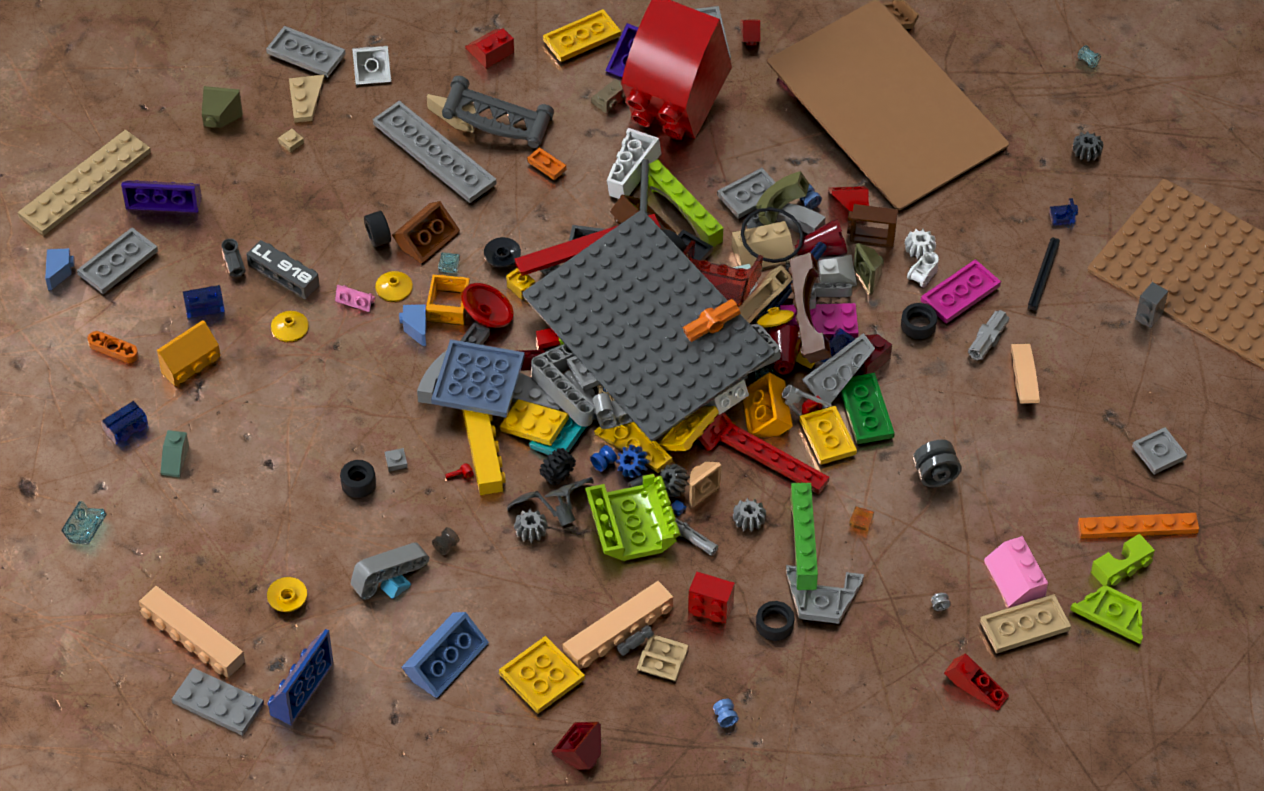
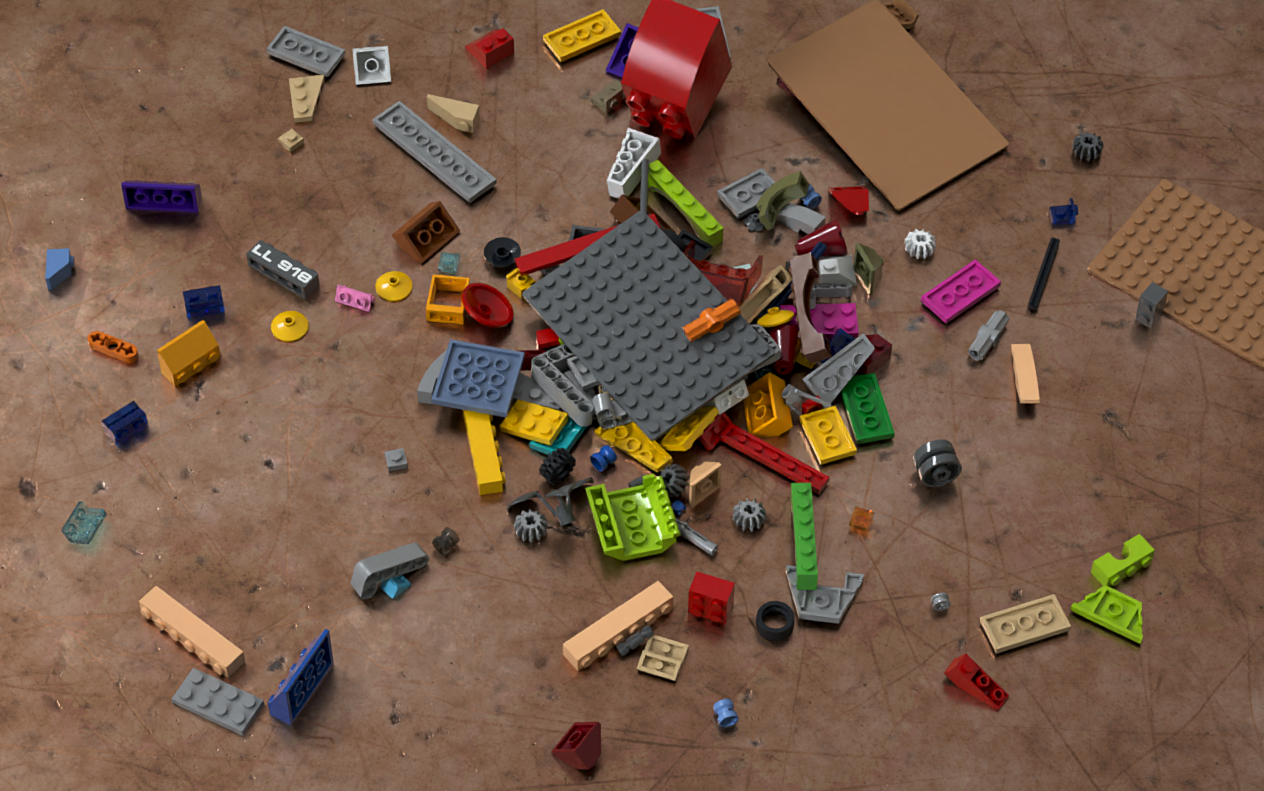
(84, 182): tan plate -> none
(117, 260): light grey plate -> none
(174, 453): sand green slope -> none
(220, 106): olive slope -> none
(232, 258): dark grey piece -> none
(285, 588): yellow dish -> none
(358, 488): black tyre -> none
(377, 228): black tyre -> none
(414, 322): medium blue slope -> none
(445, 654): medium blue slope -> none
(461, 96): dark grey piece -> none
(465, 469): red hand -> none
(476, 334): dark grey plate -> none
(541, 674): yellow plate -> none
(546, 163): orange plate -> none
(625, 461): blue gear -> none
(750, 31): red slope -> none
(769, 240): tan slope -> none
(775, 210): black piece -> none
(872, 235): reddish brown window -> none
(915, 331): black tyre -> none
(924, 269): white piece -> none
(1016, 572): bright pink slope -> none
(1089, 56): clear light blue bush -> none
(1138, 524): orange plate -> none
(1159, 450): light grey plate -> none

